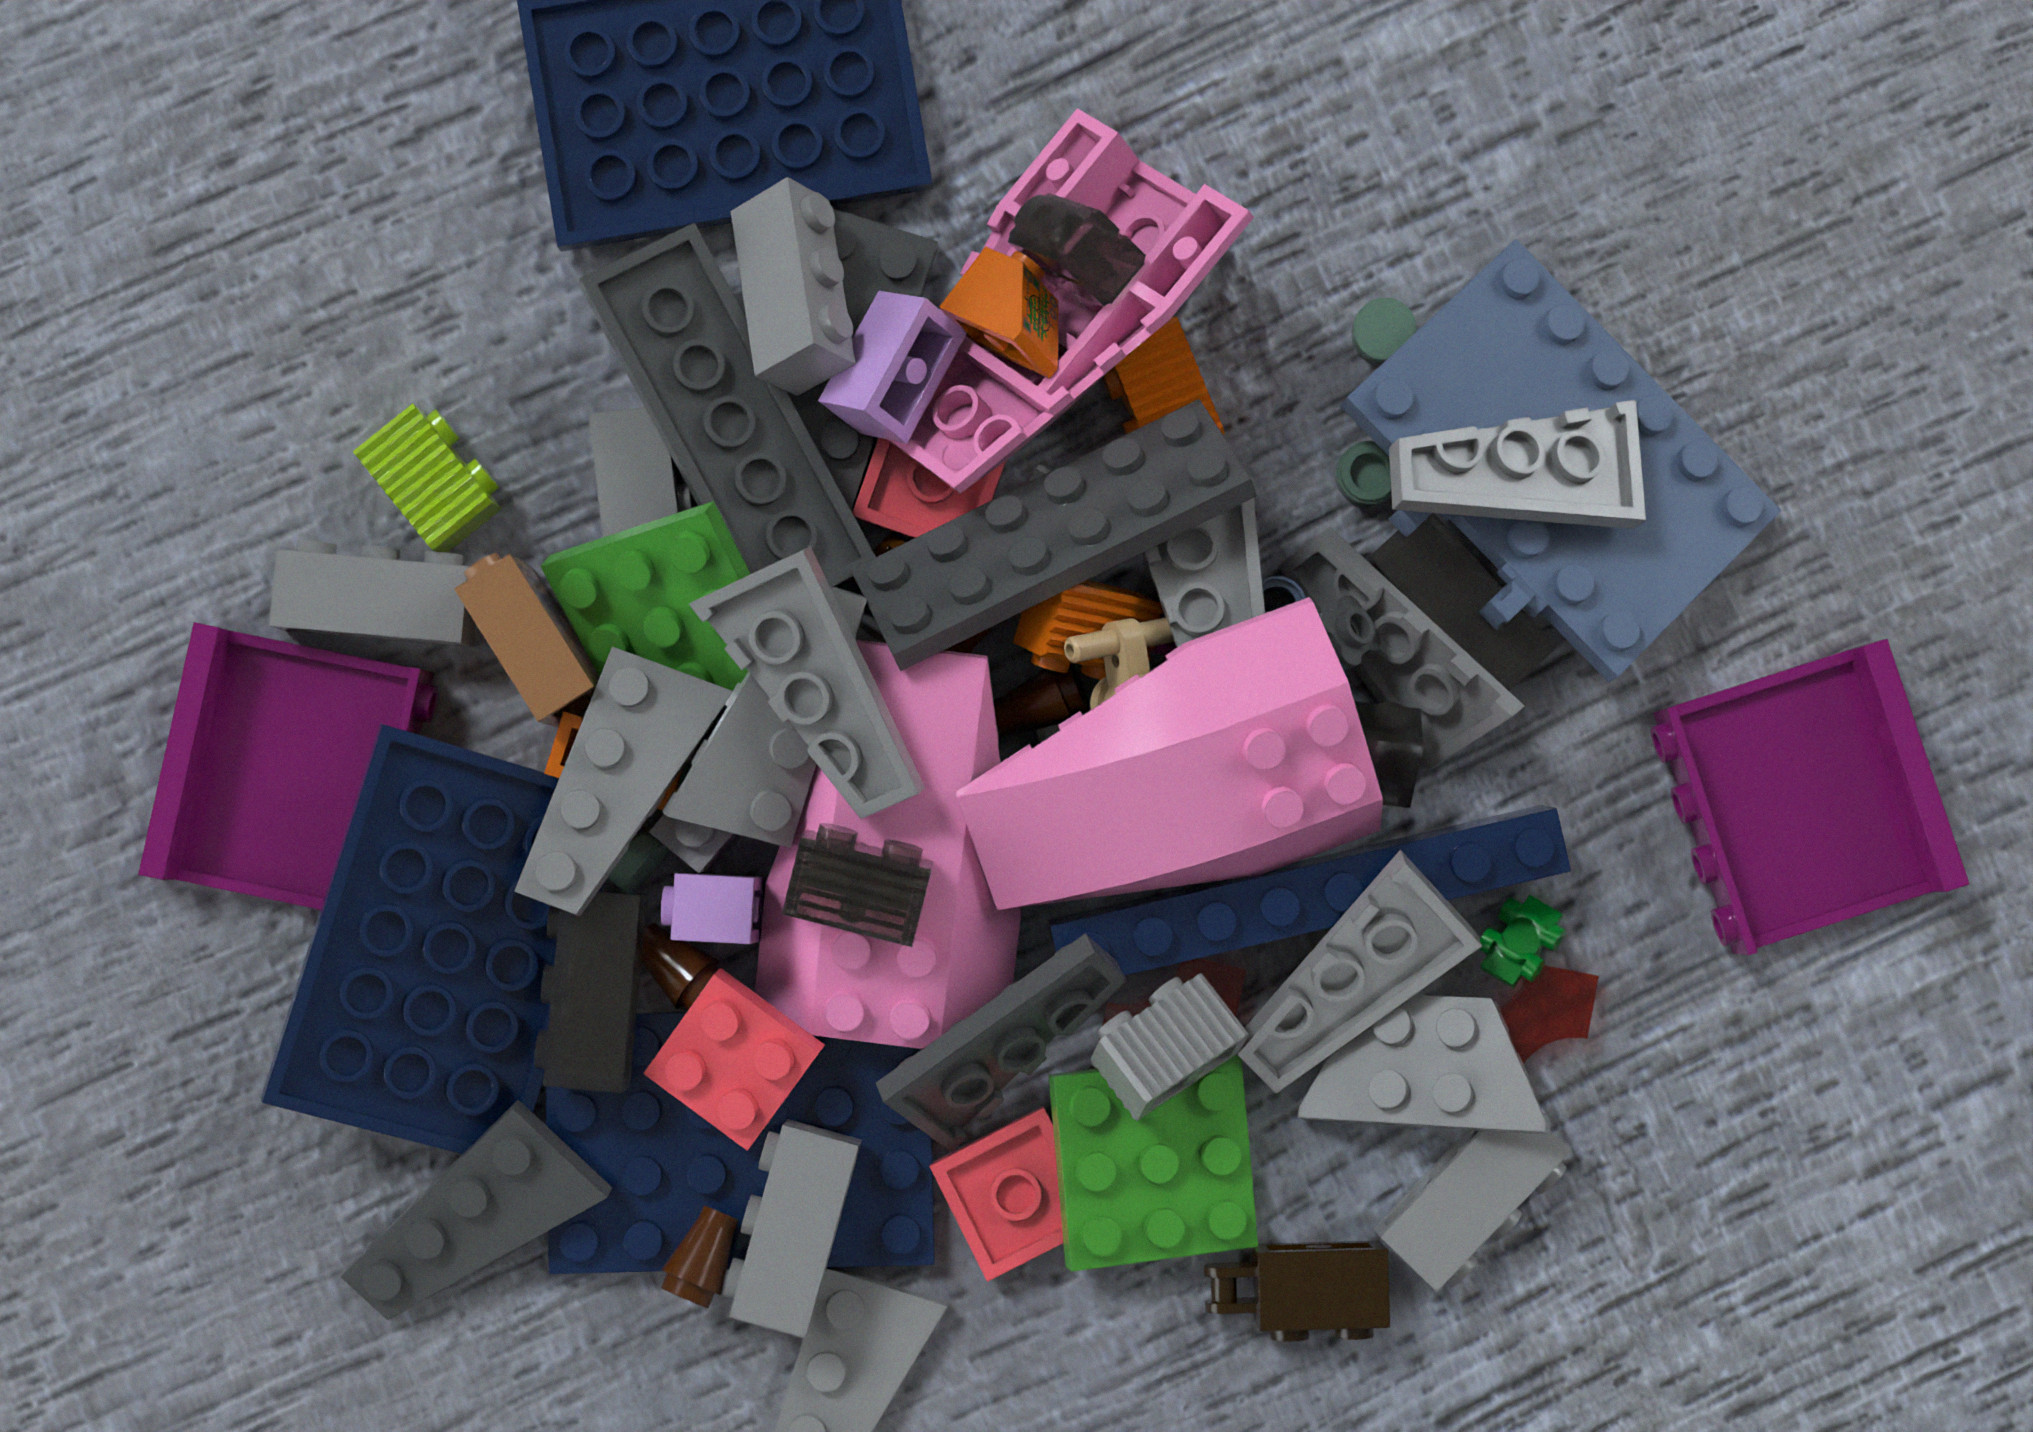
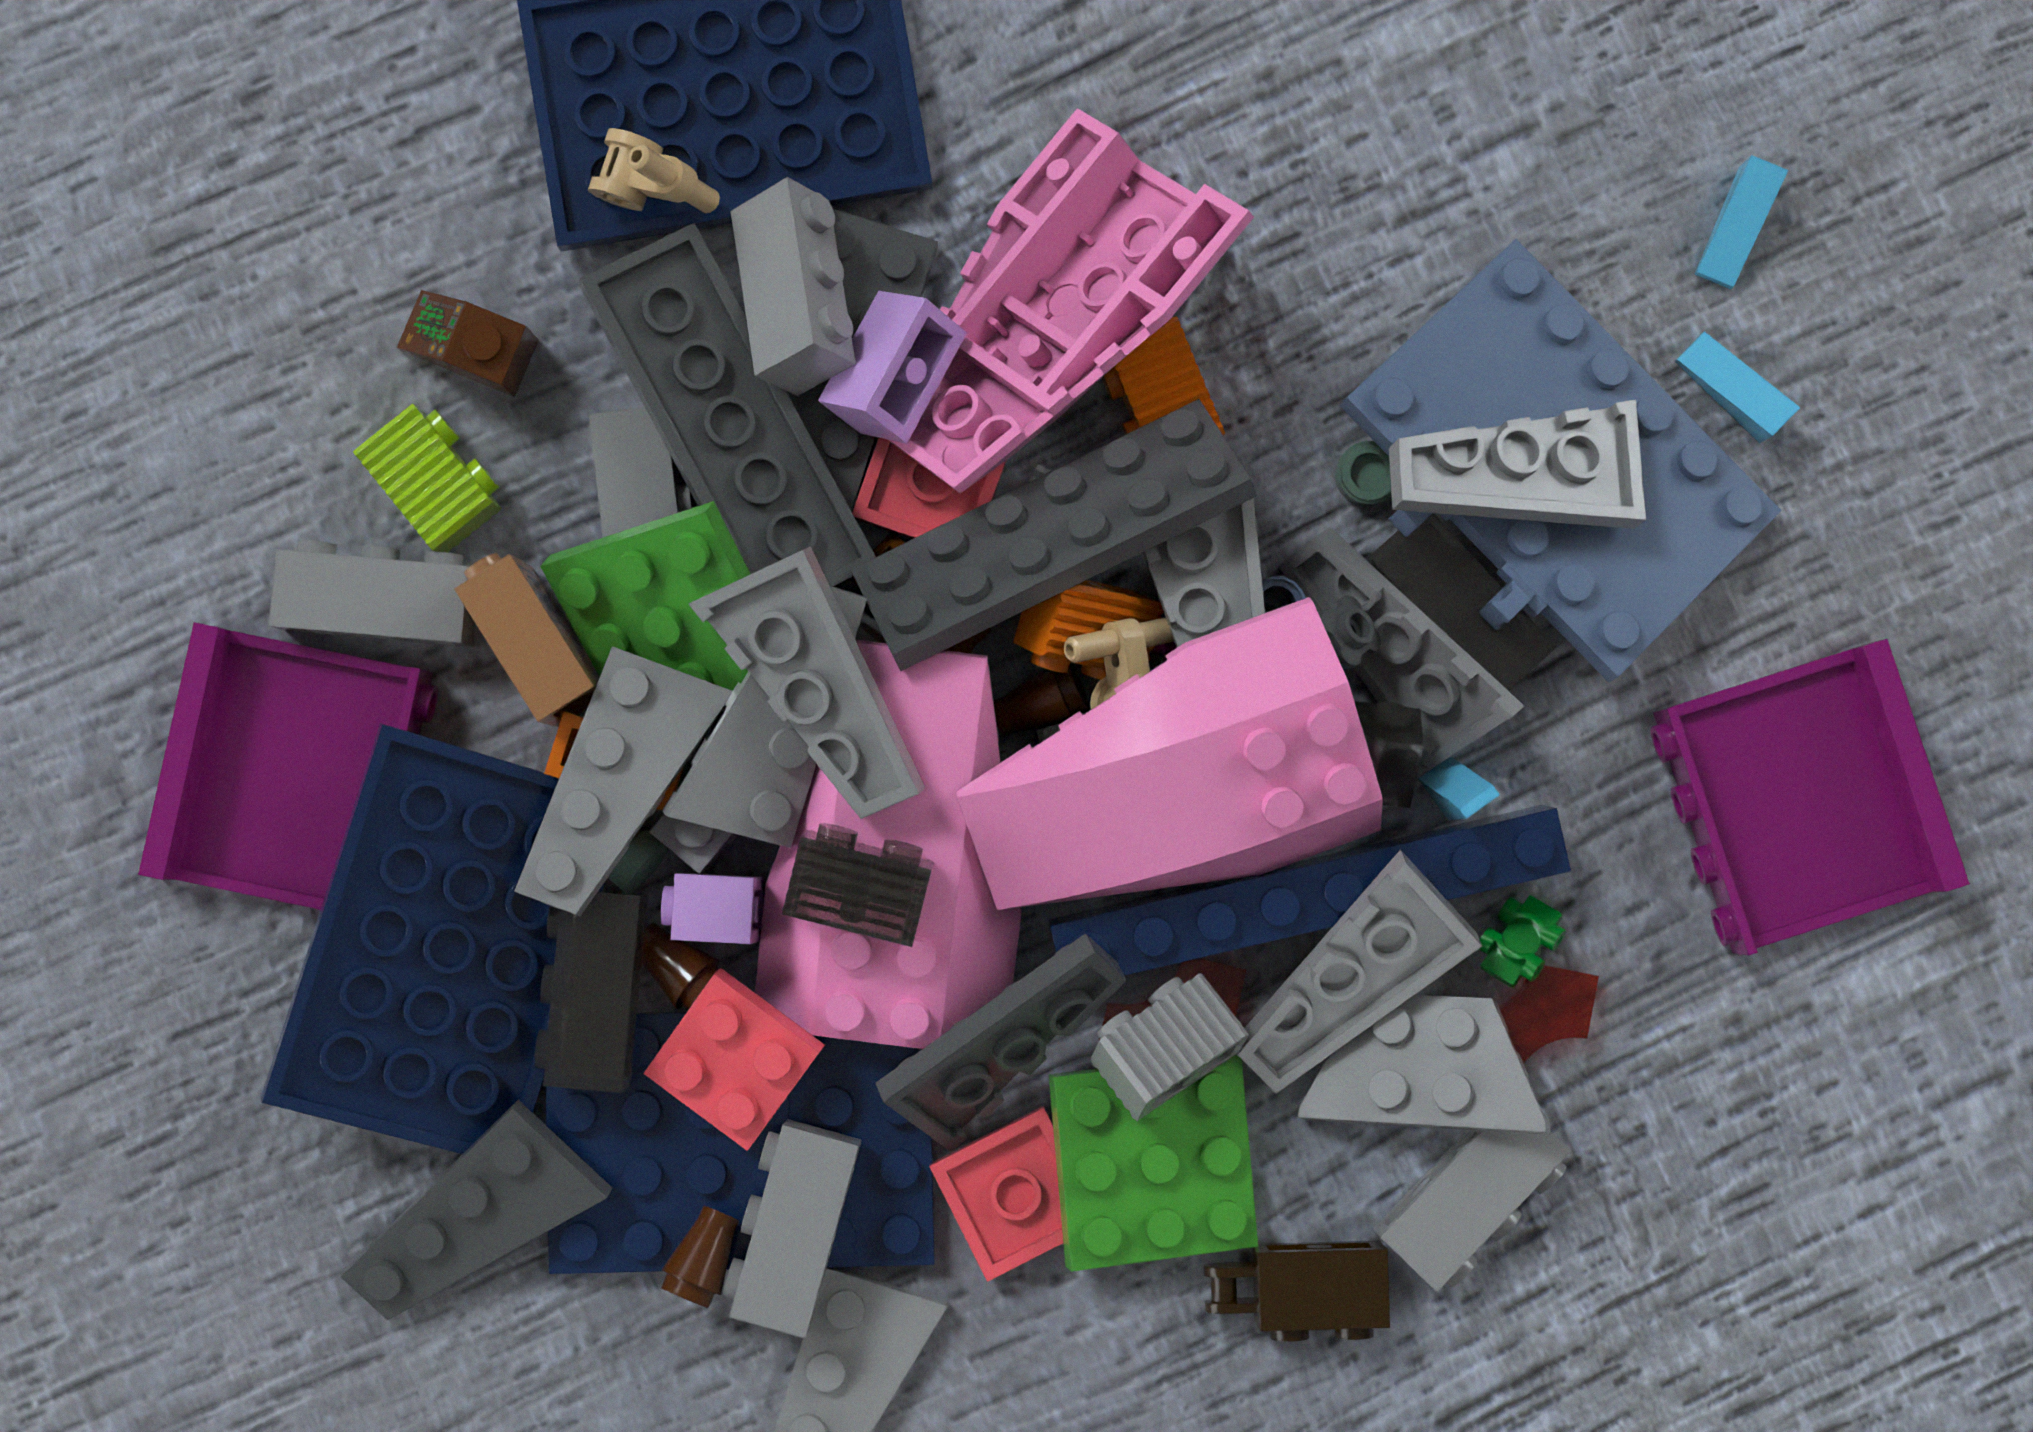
(469, 341): none -> reddish brown slope
(639, 169): none -> tan piece
(1008, 310): orange slope -> none
(1076, 247): clear smoke brick -> none
(1382, 328): sand green tile -> none
(1457, 789): none -> medium azure piece
(1737, 387): none -> medium azure piece
(1740, 220): none -> medium azure piece

